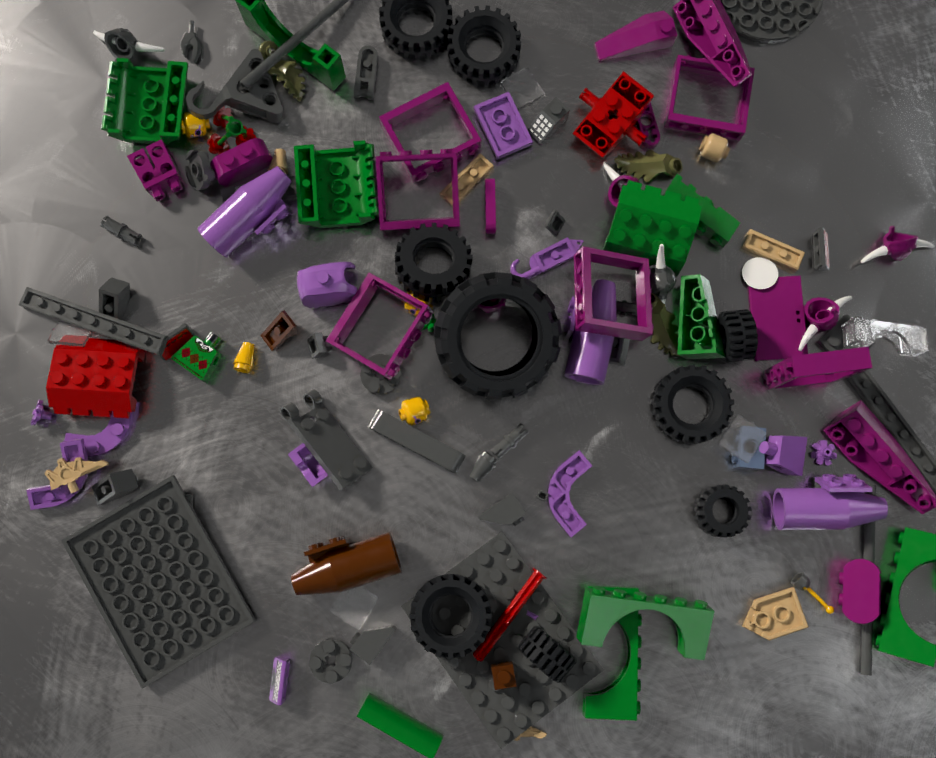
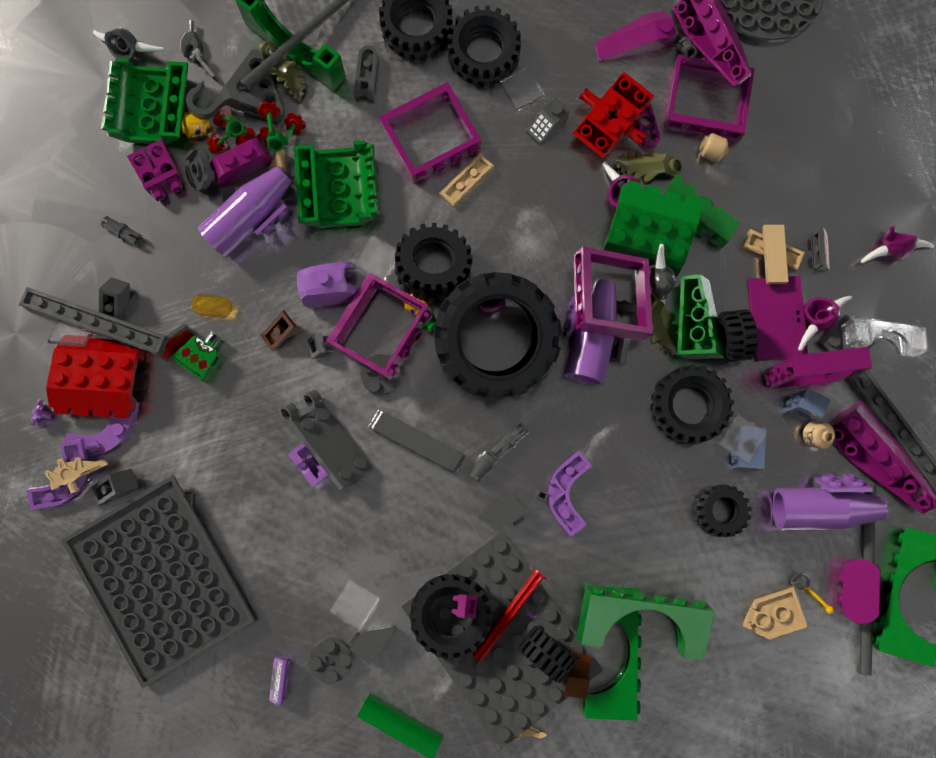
(197, 54): none -> light grey piece
(211, 305): none -> clear yellow tile
(244, 358): yellow cone -> none
(274, 139): none -> plant
(346, 566): reddish brown piece -> none
(377, 258): none -> clear piece
(408, 156): magenta window -> none
(414, 410): yellow head -> none
(466, 606): none -> magenta tile
(490, 206): magenta beam -> none
(503, 125): medium lavender plate -> none
(503, 675): reddish brown brick -> none
(549, 258): medium lavender plate -> none
(554, 222): dark grey slope -> none
(578, 679): none -> reddish brown slope
(686, 46): none -> dark grey pin
(760, 273): white sticker -> none
(775, 254): none -> tan tile
(785, 454): medium lavender torso -> none
(807, 405): none -> sand blue brick
(819, 434): none -> tan head
(823, 453): medium lavender plant -> none

